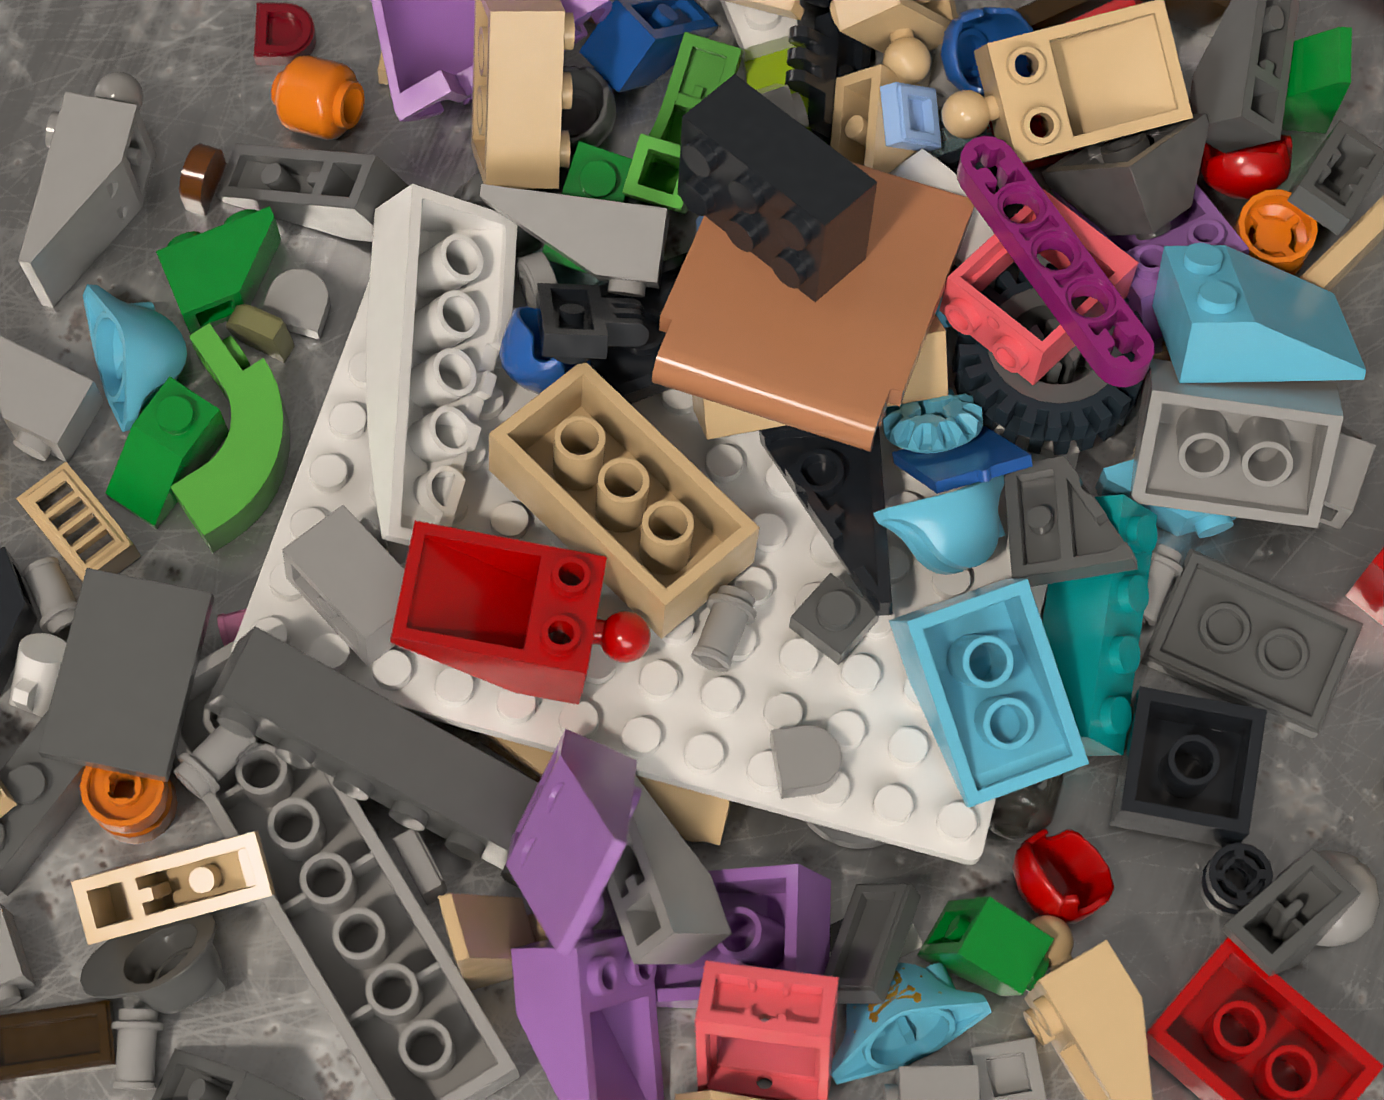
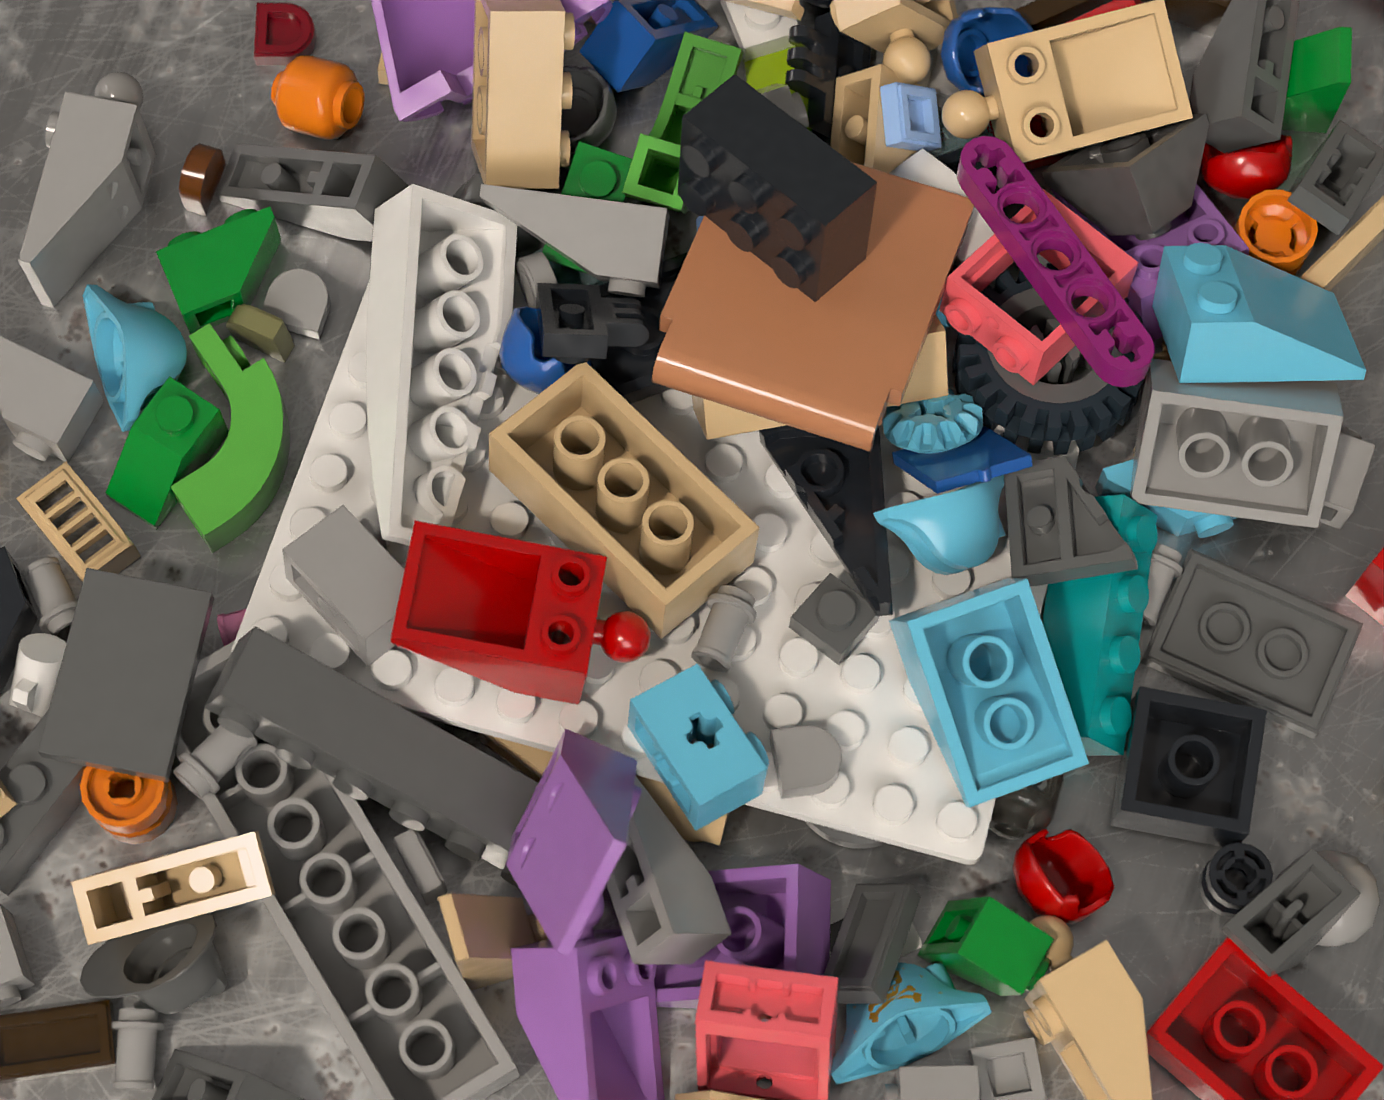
(699, 778): none -> medium azure brick

